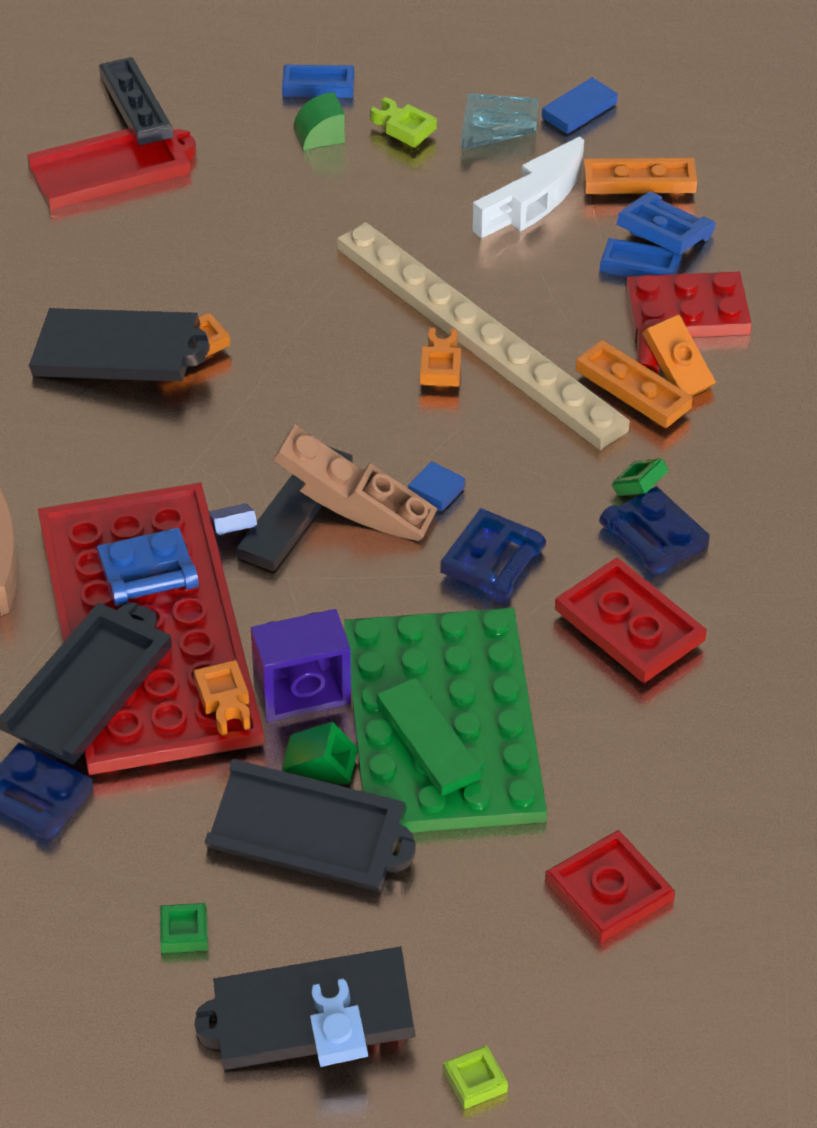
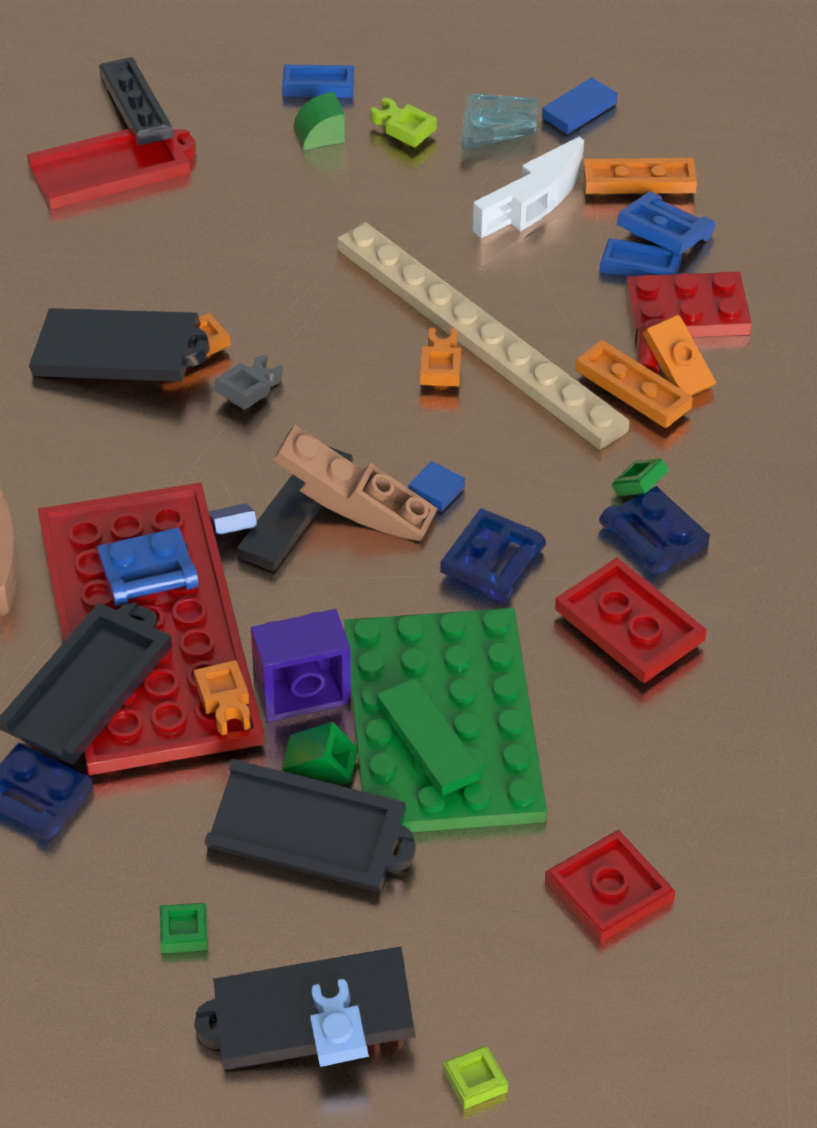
(248, 385): none -> dark grey plate

